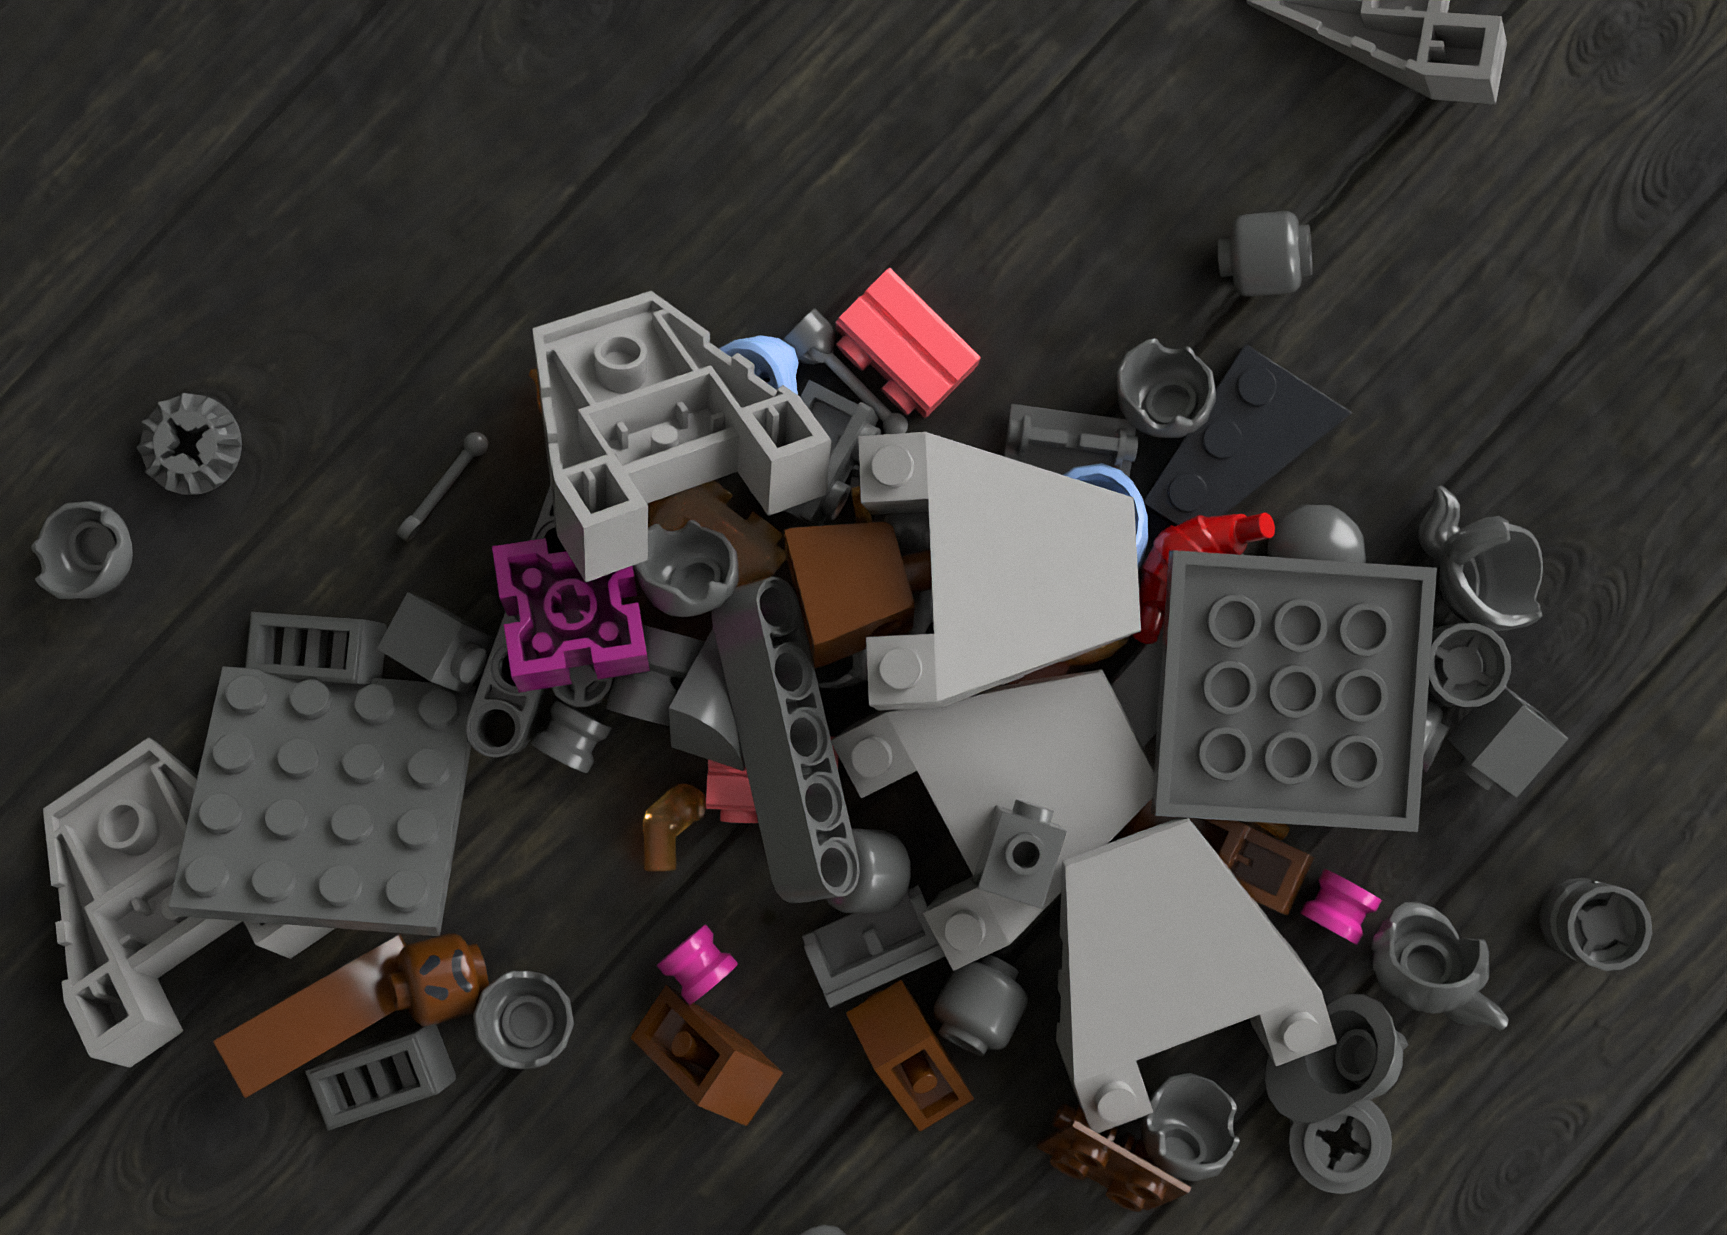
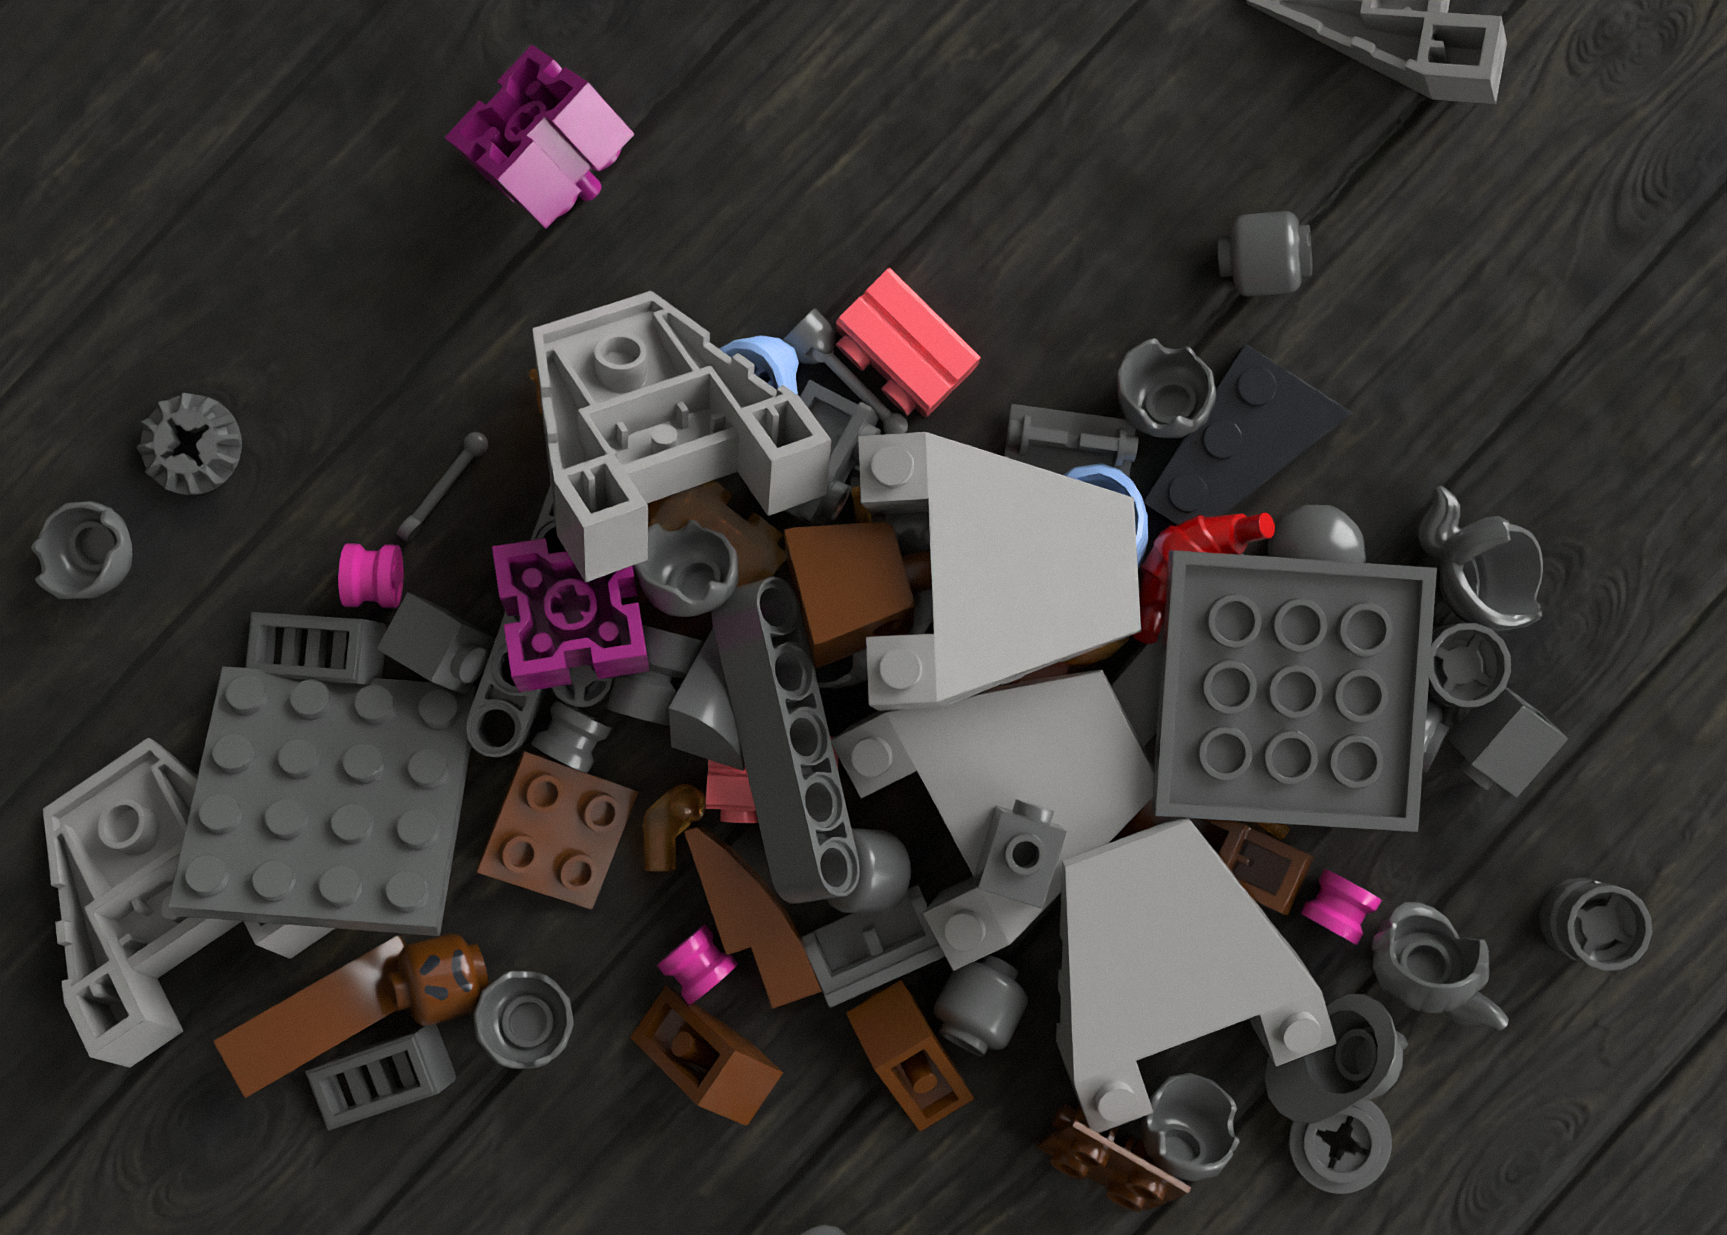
(371, 575): none -> dark pink wheel
(541, 137): none -> magenta brick
(556, 830): none -> reddish brown hinge
(752, 917): none -> reddish brown slope

